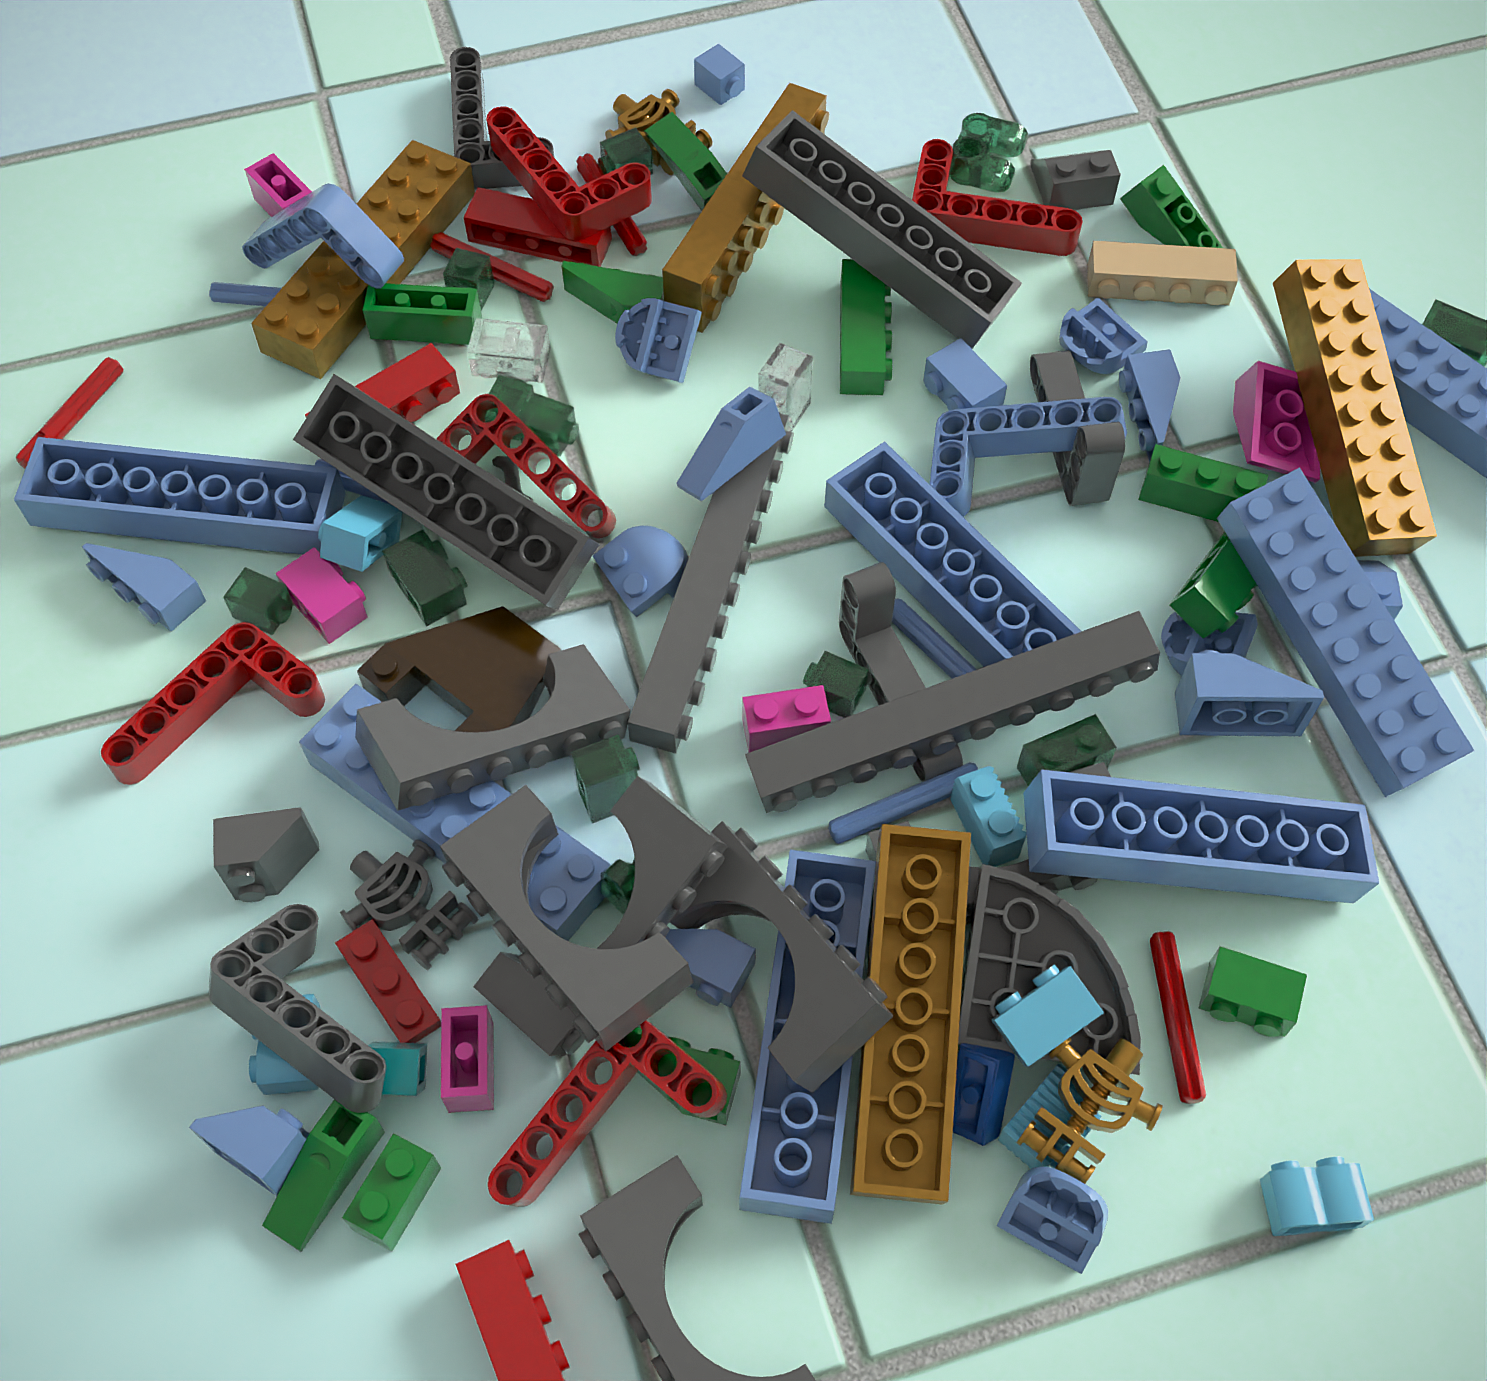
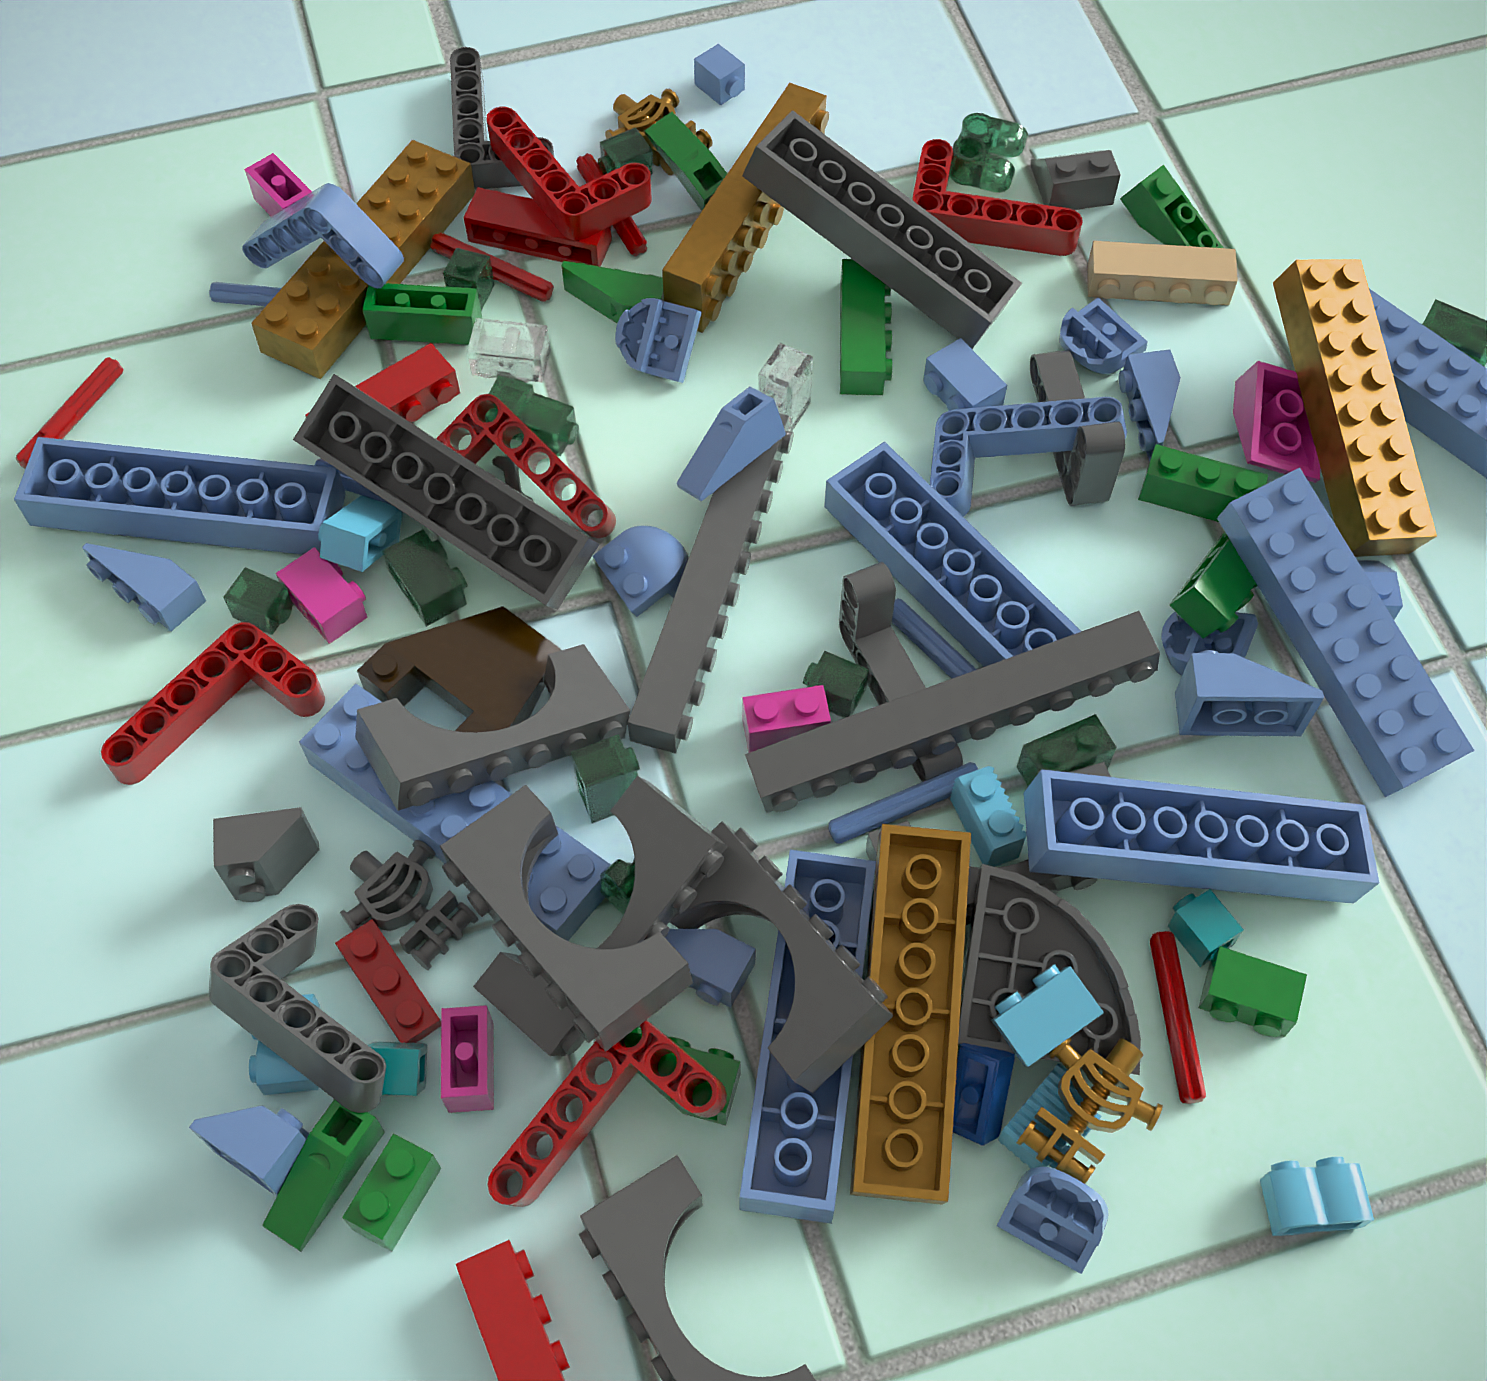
(1203, 926): none -> teal brick

